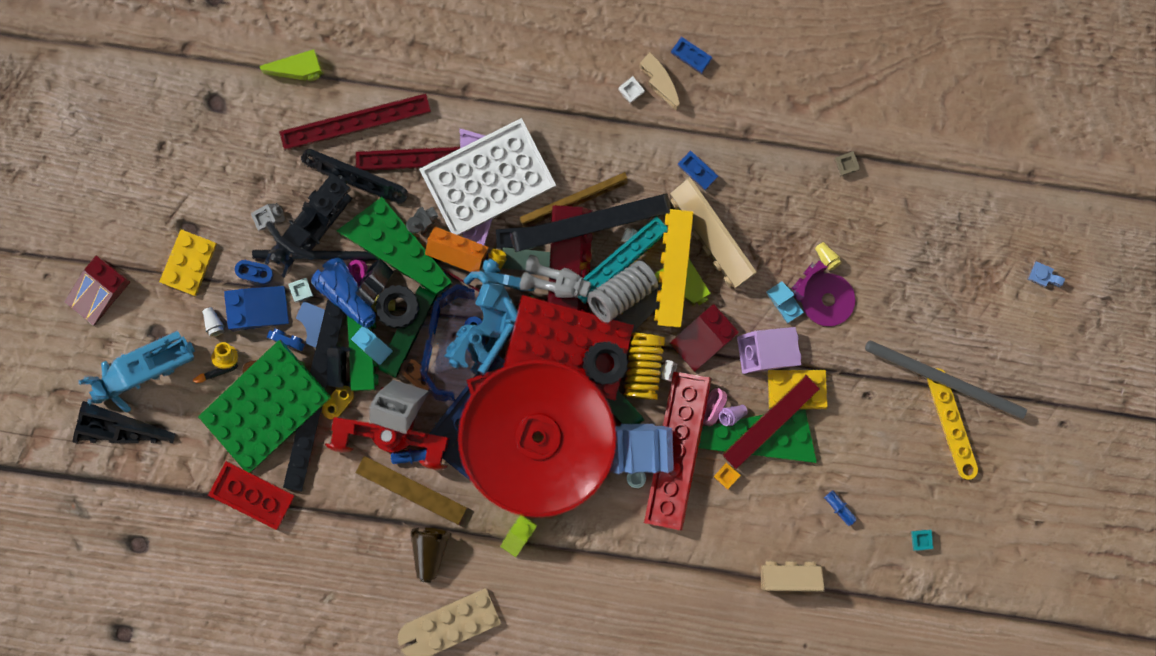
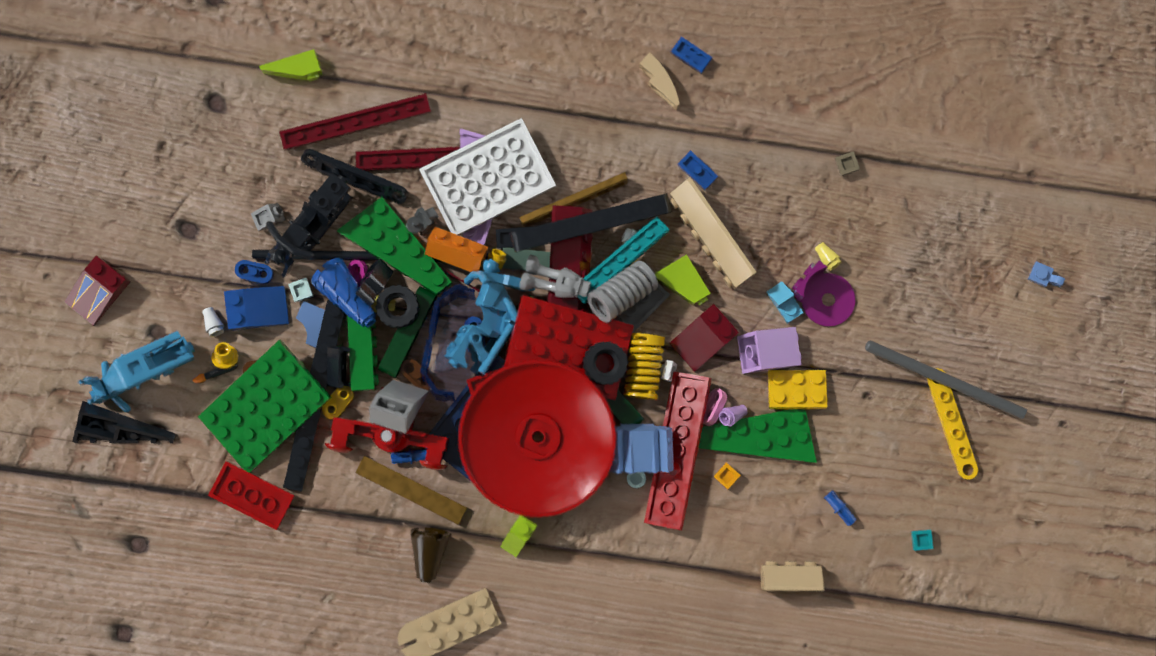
(188, 262): yellow plate -> none
(294, 342): blue plate -> none
(371, 345): medium azure slope -> none
(631, 90): white plate -> none
(675, 268): yellow brick -> none
(770, 421): dark red tile -> none

